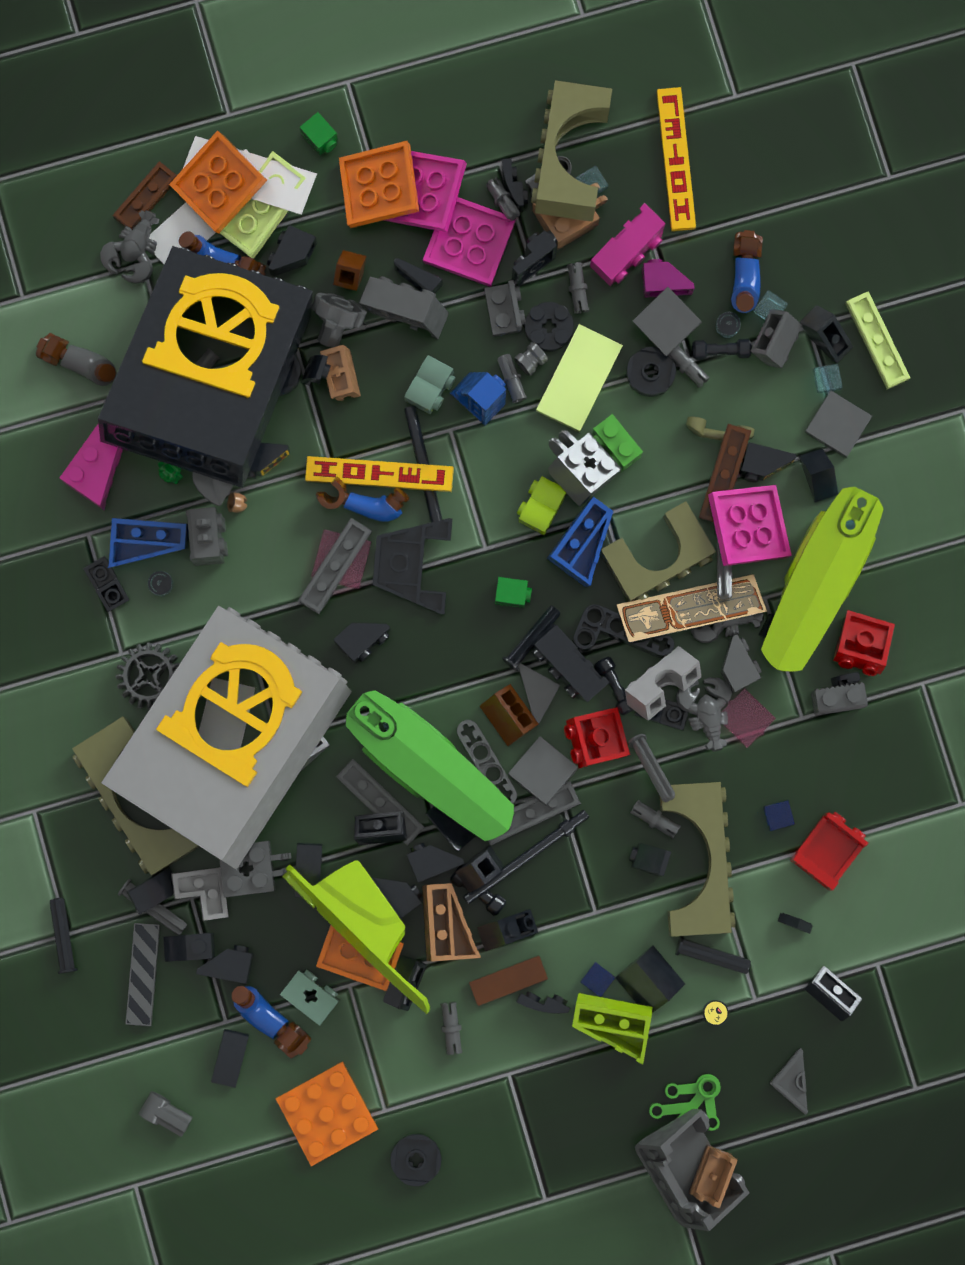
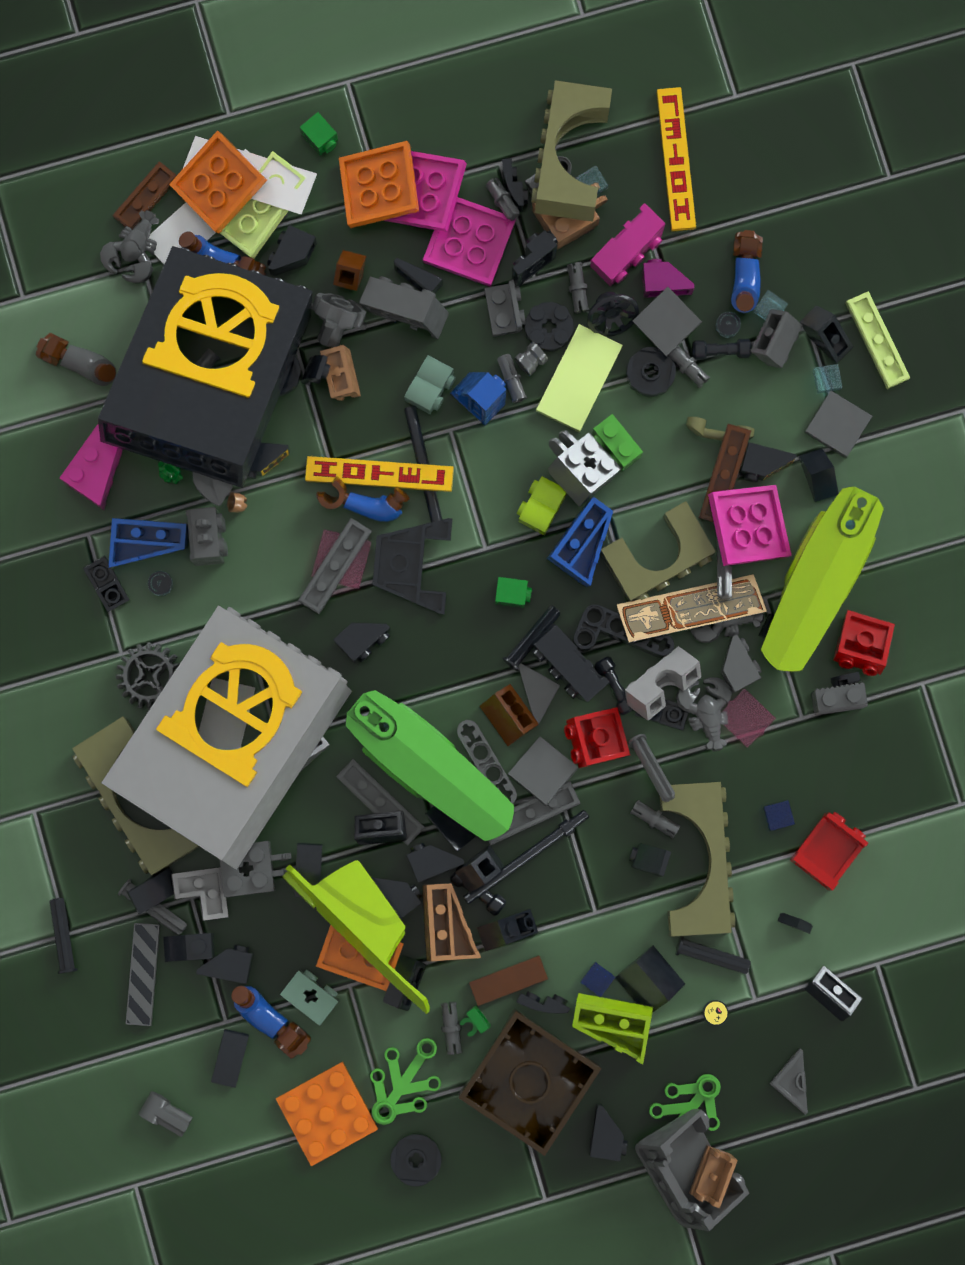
(402, 1084): none -> bright green plant
(477, 1019): none -> green tile
(529, 1082): none -> dark brown piece
(606, 1137): none -> black slope
(611, 311): none -> black wheel

